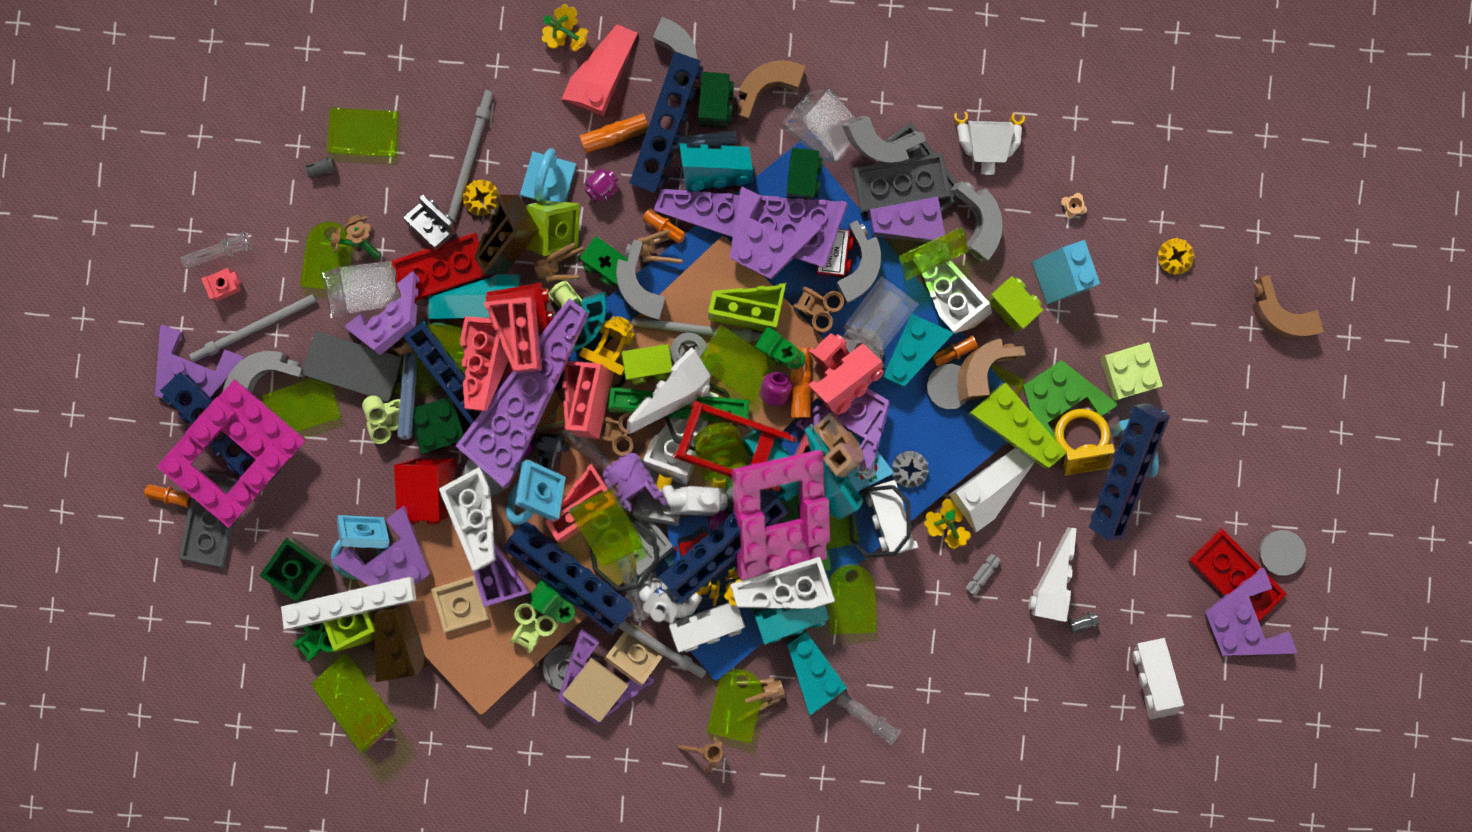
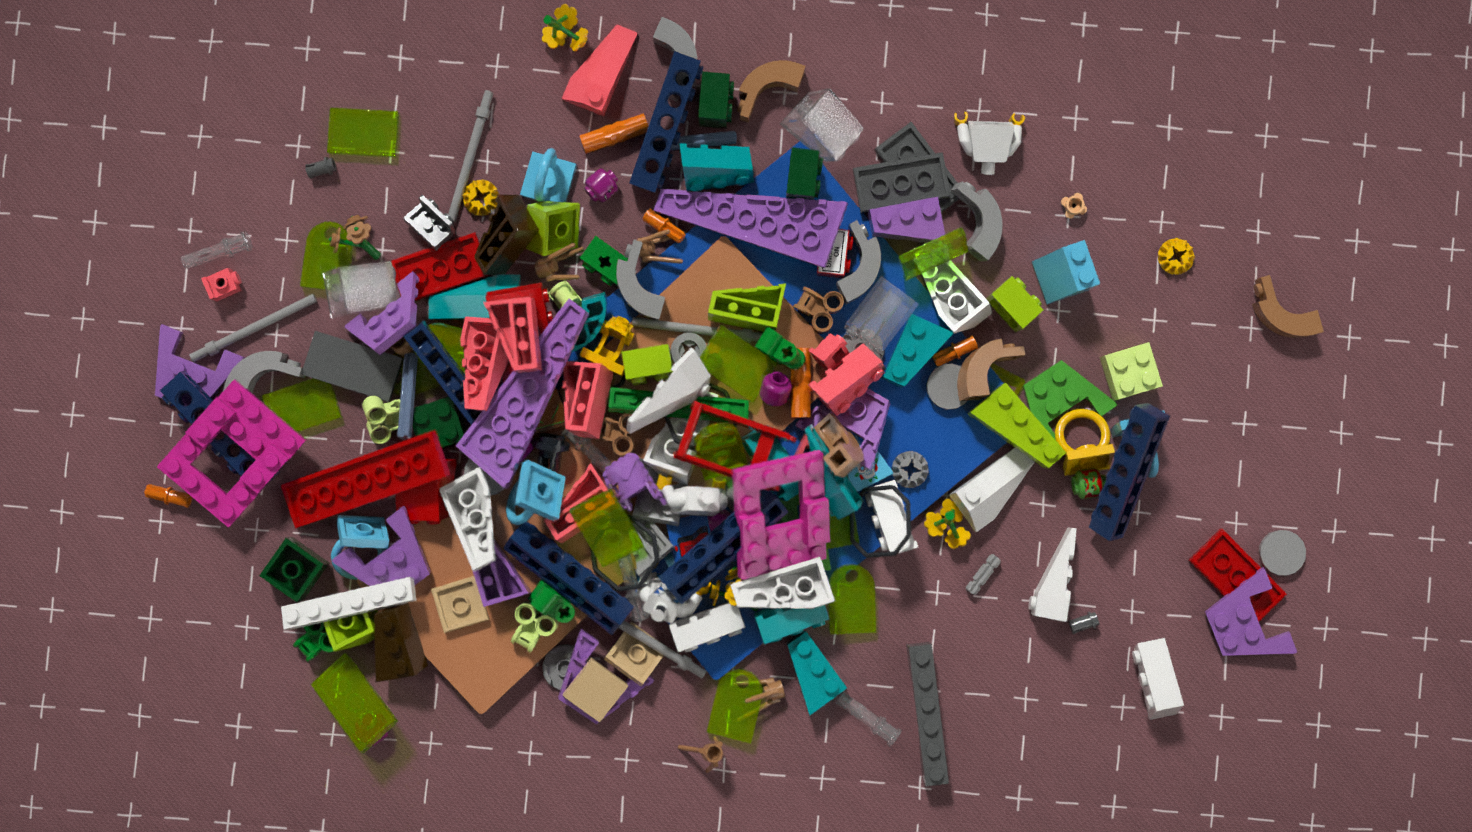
(205, 536): dark grey tile -> none
(365, 479): none -> red plate
(761, 246): medium lavender wing -> none
(869, 144): light grey arch -> none
(927, 713): none -> dark grey arch
(1088, 483): none -> bright green head

